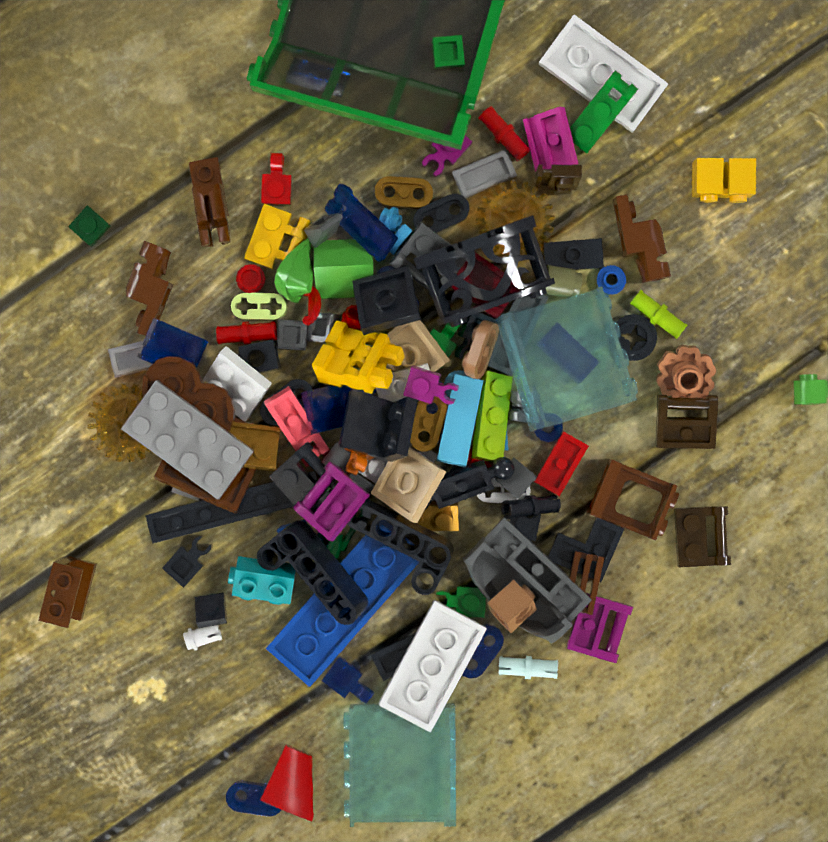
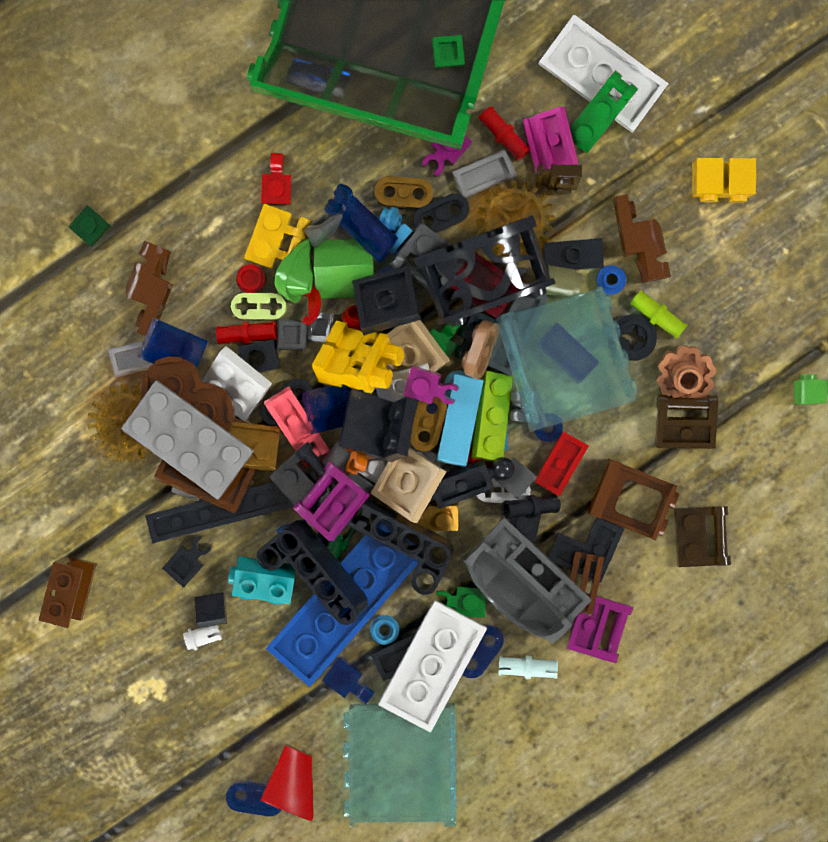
(209, 201): reddish brown plate -> none
(381, 638): none -> dark azure plate
(513, 605): medium nougat brick -> none

